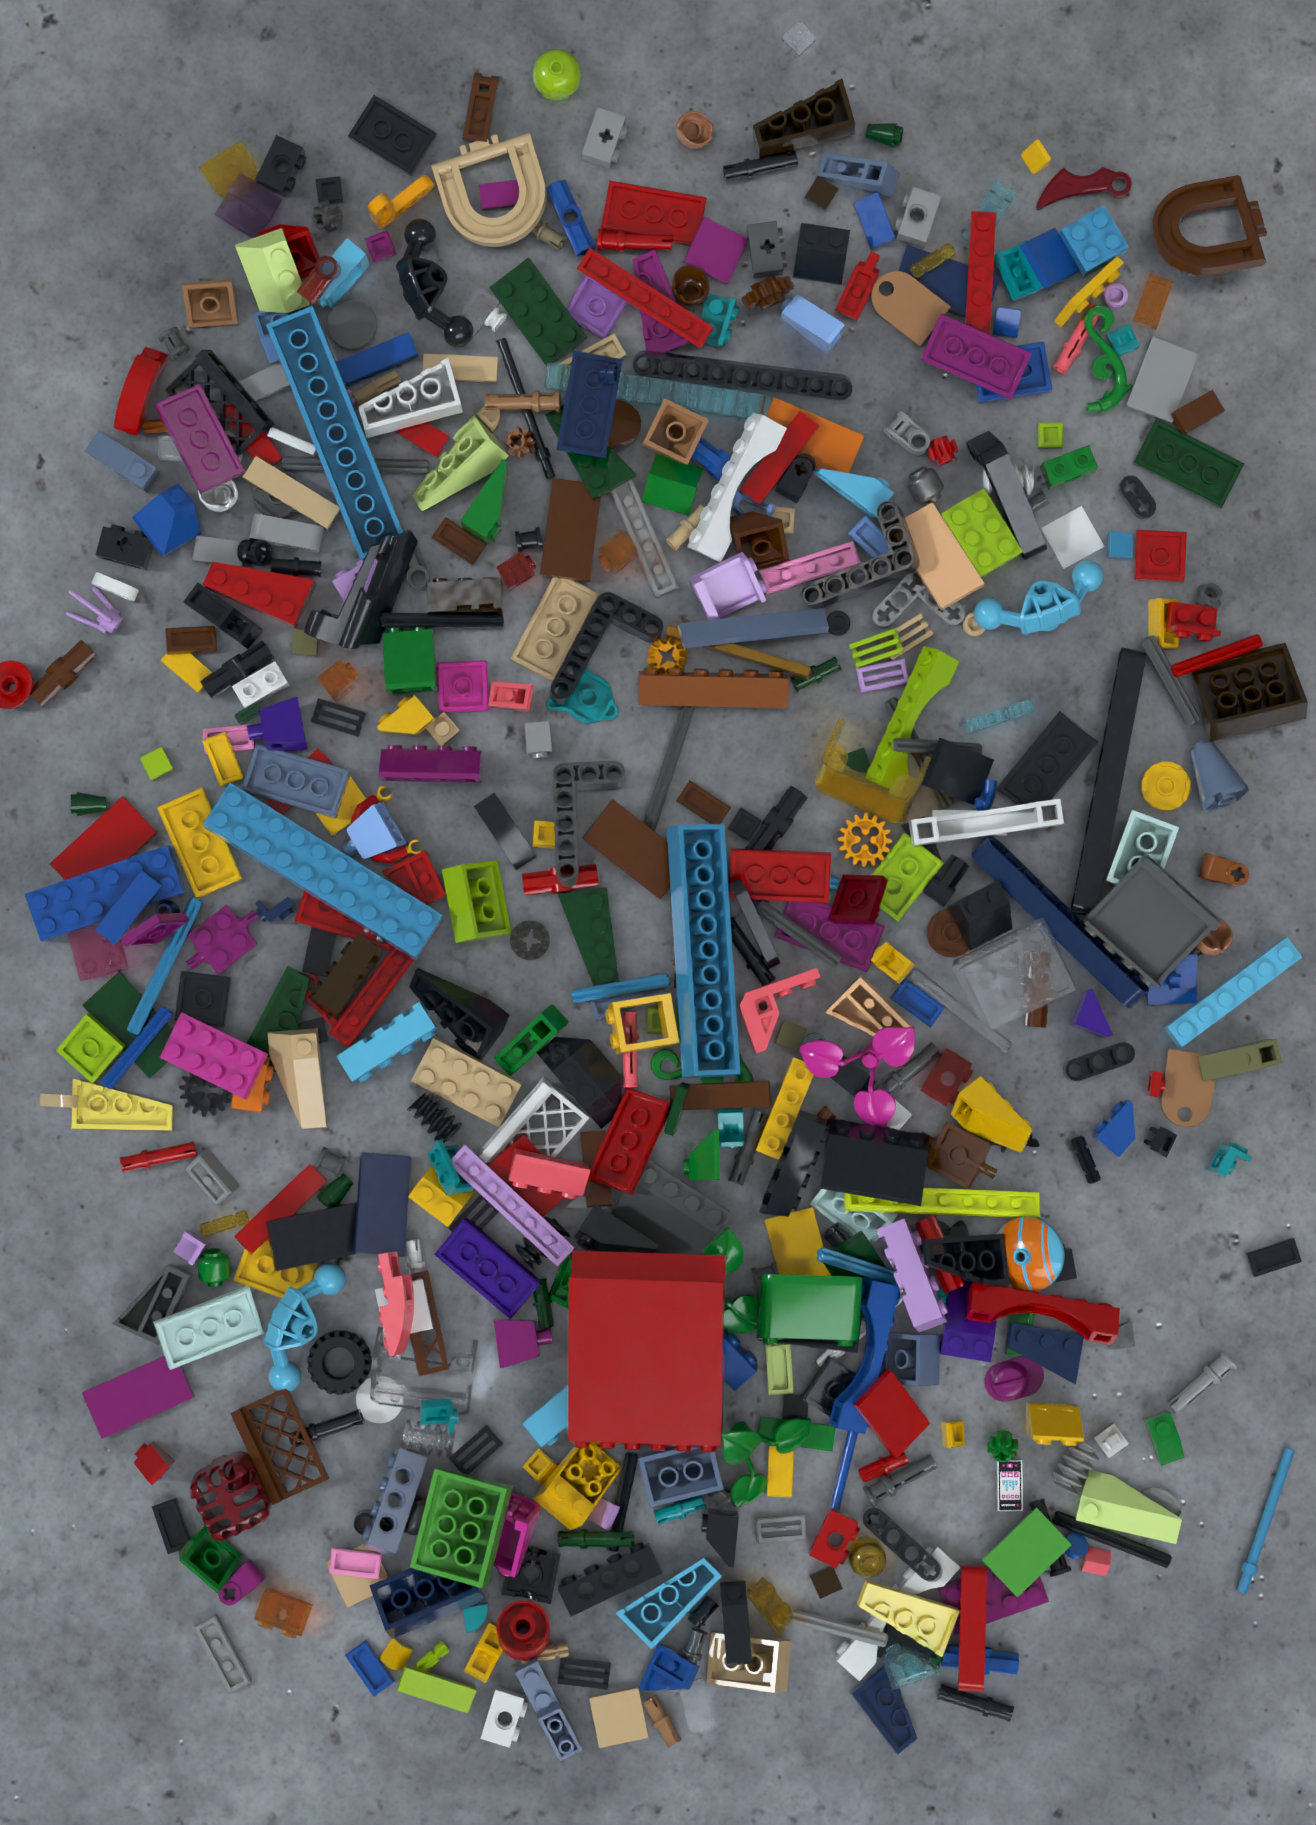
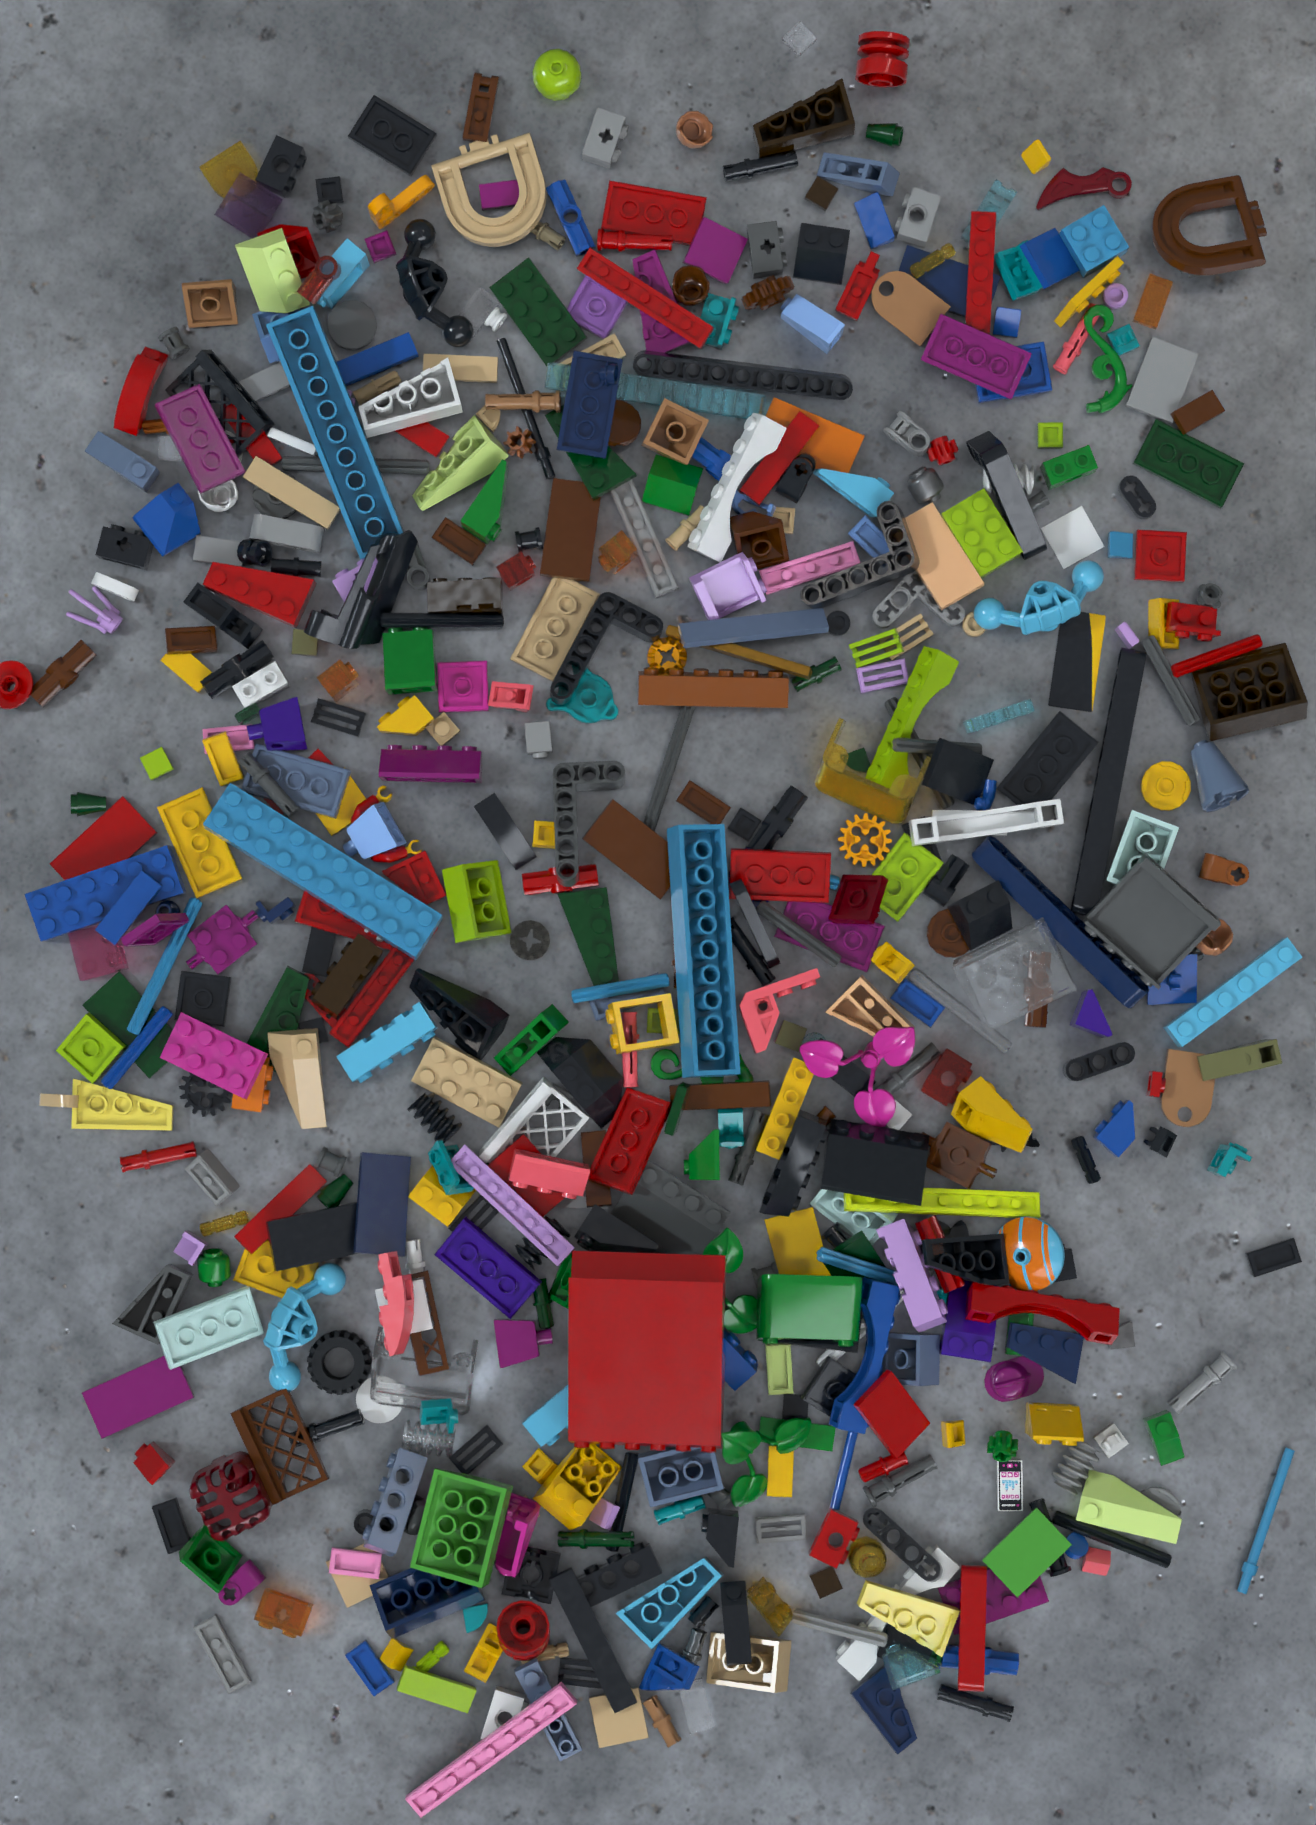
(268, 784): none -> dark grey pin
(491, 1749): none -> bright pink tile
(593, 1640): none -> black tile
(882, 59): none -> red wheel
(1077, 662): none -> black sticker
(1127, 635): none -> lavender tile

